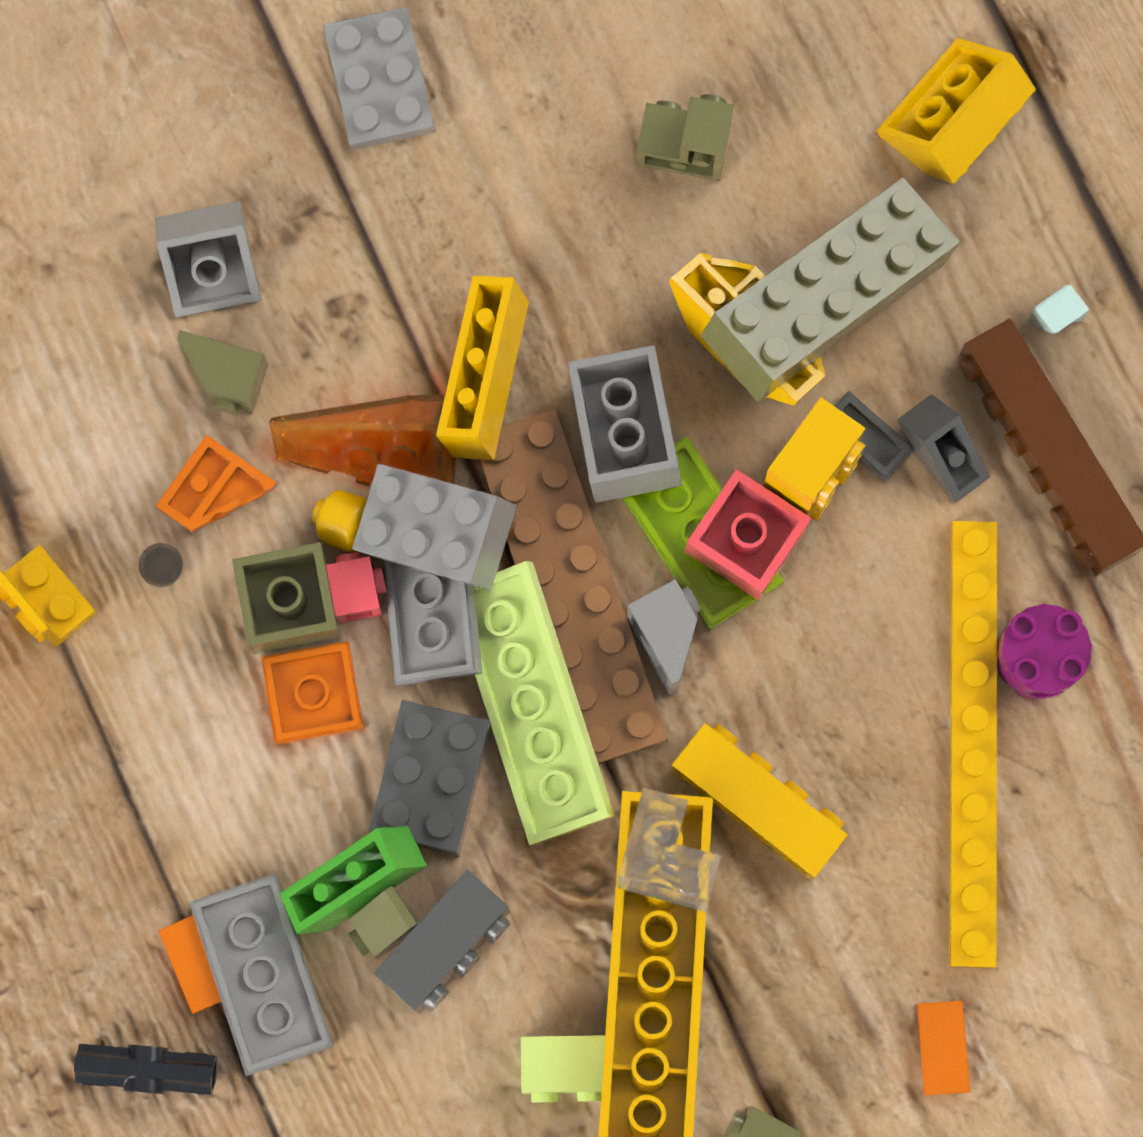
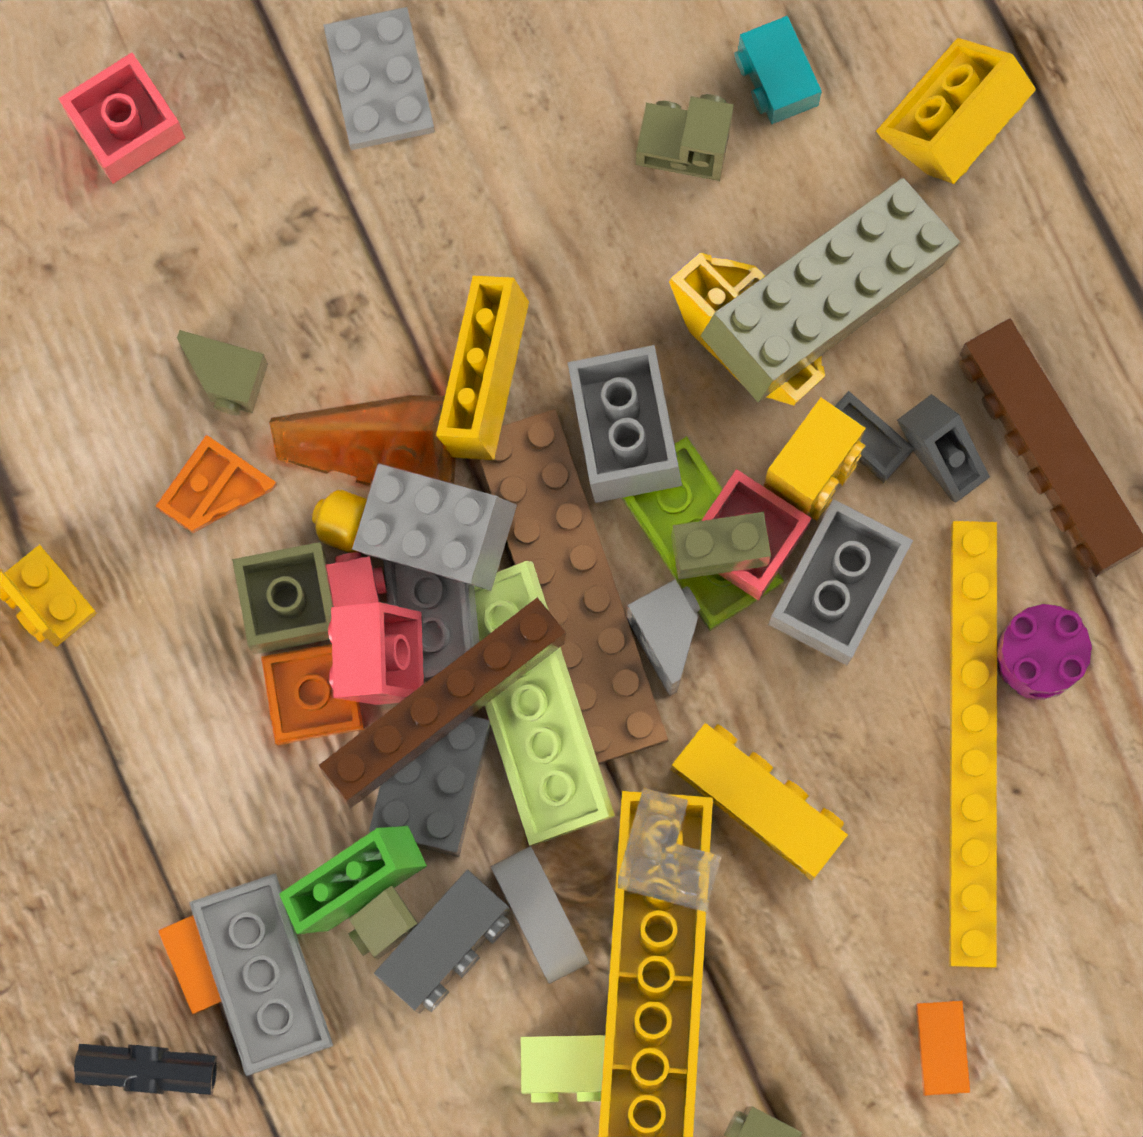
(122, 118): none -> coral brick
(160, 565): clear smoke plate -> none
(207, 259): light grey slope -> none
(375, 652): none -> coral brick
(443, 703): none -> reddish brown brick
(540, 915): none -> light grey beam
(721, 545): none -> olive brick
(777, 70): none -> teal brick
(840, 582): none -> light grey brick
(1059, 310): light aqua slope -> none

